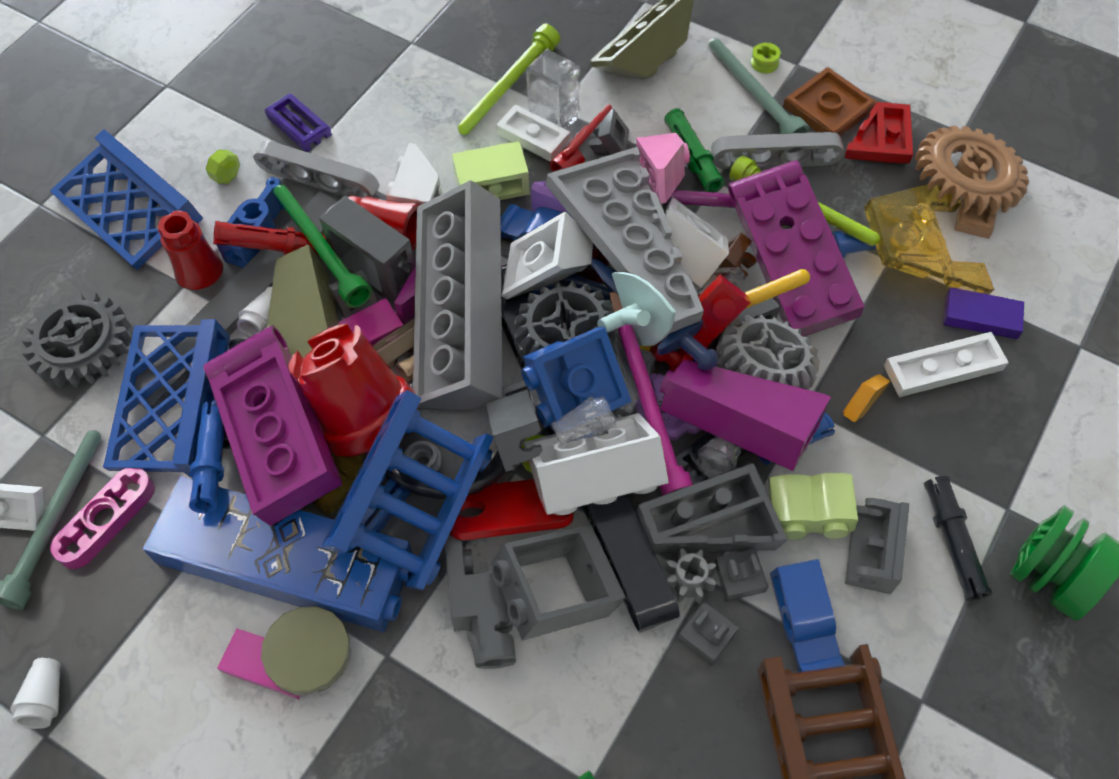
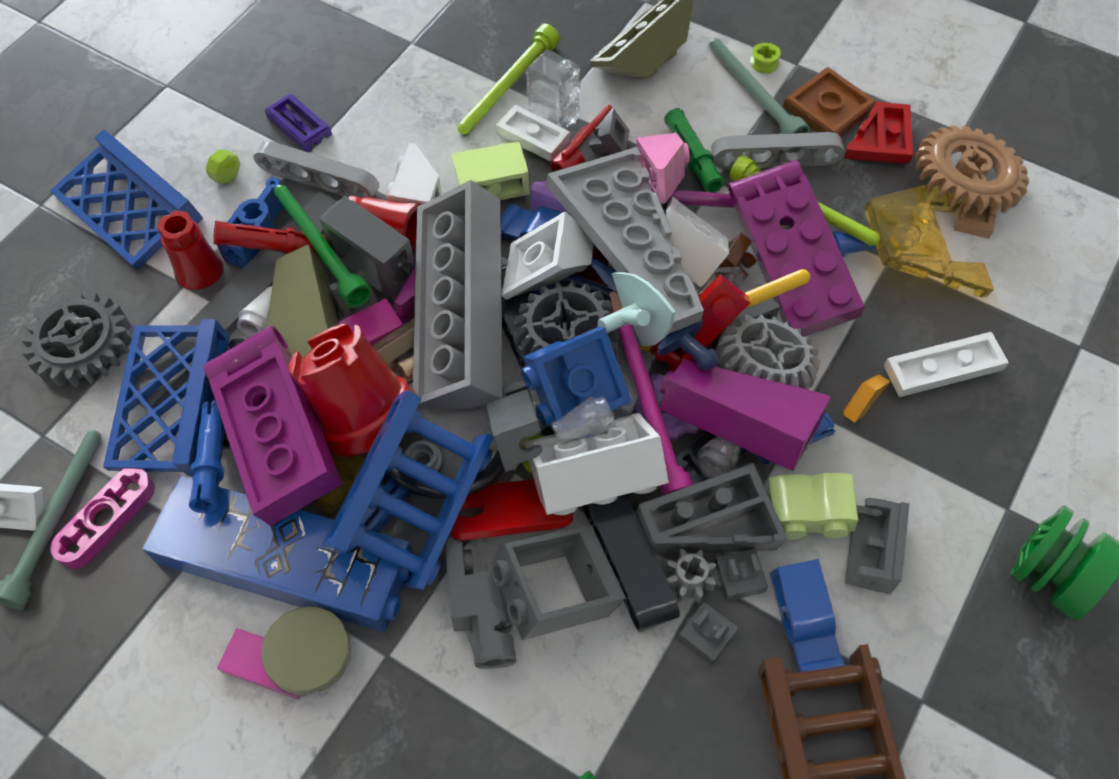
(38, 695): white cone -> none
(957, 538): black pin -> none
(984, 313): dark purple tile -> none

